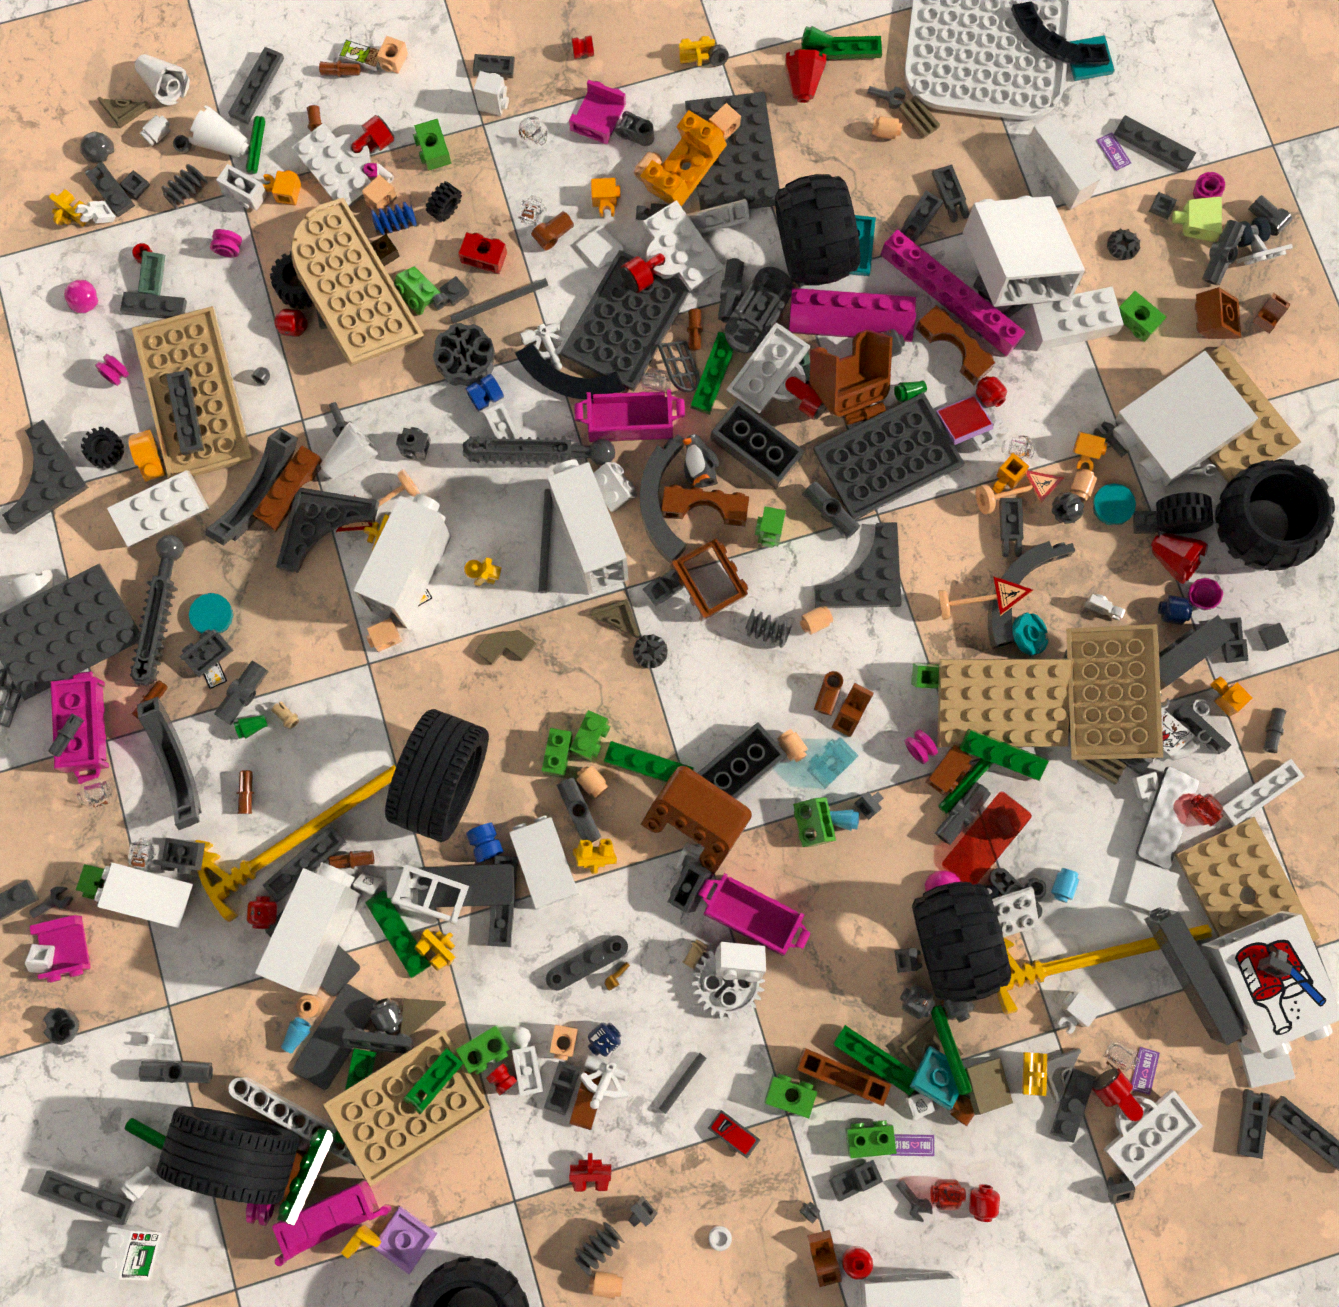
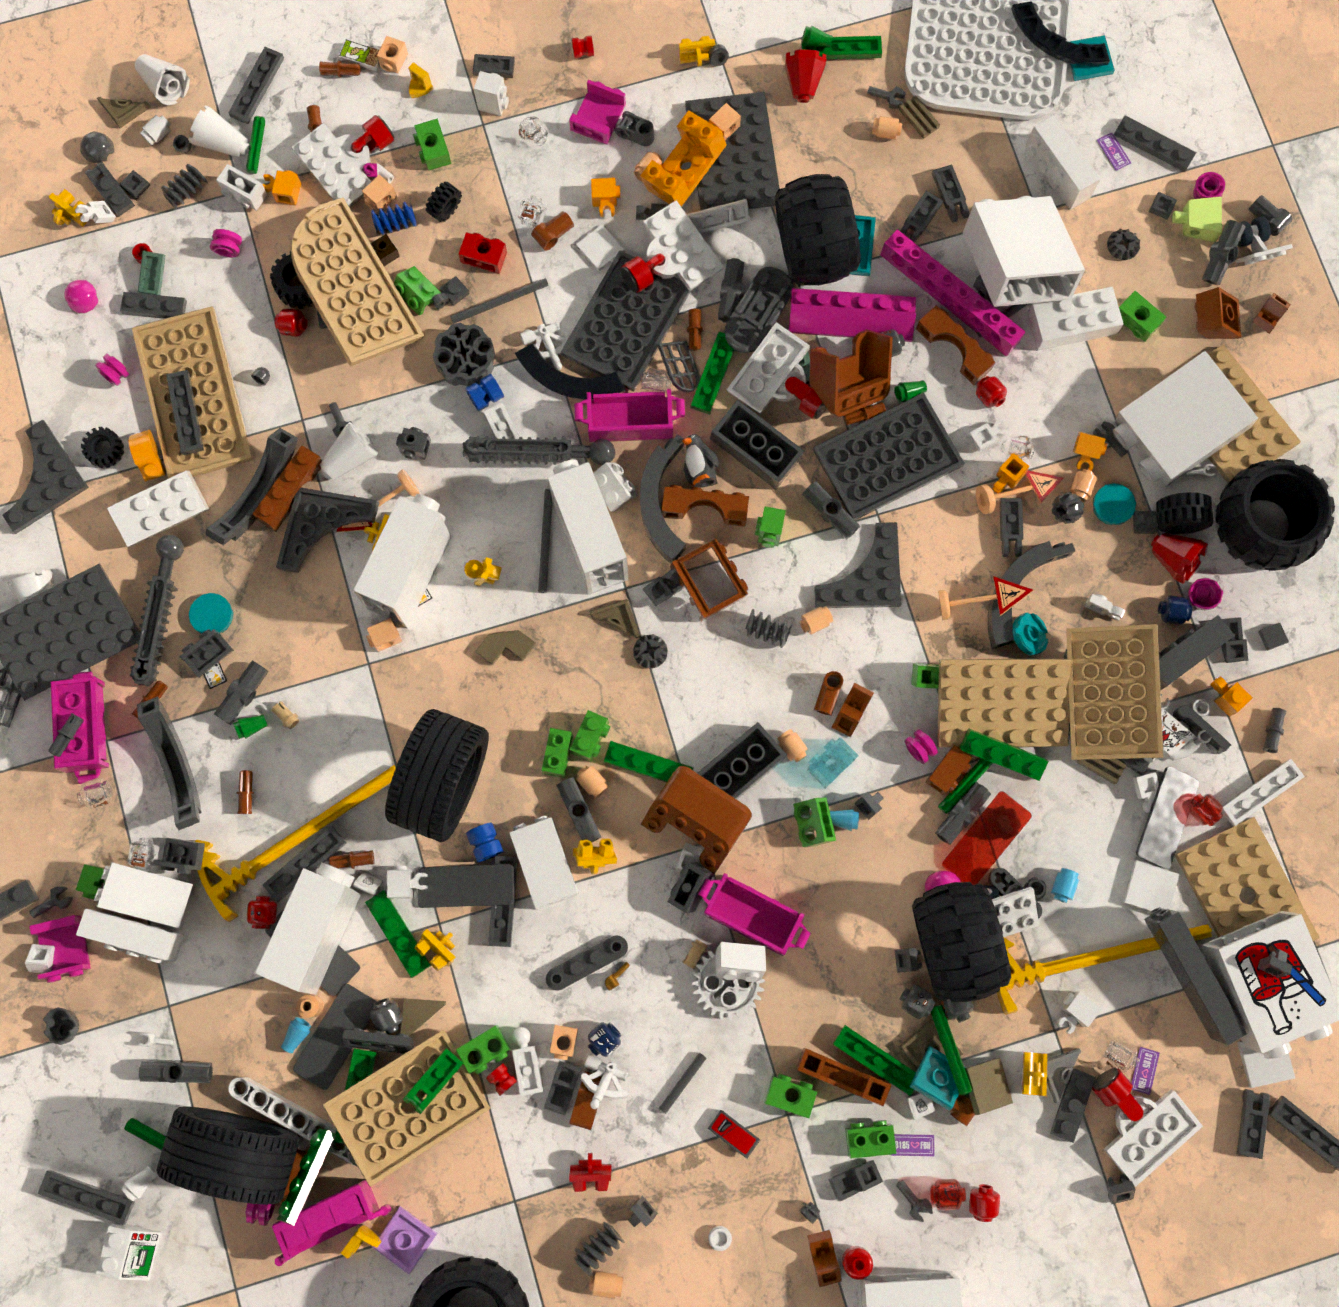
(127, 934): none -> white brick
(420, 82): none -> yellow tile
(435, 879): white window -> none
(964, 419): red tile -> none

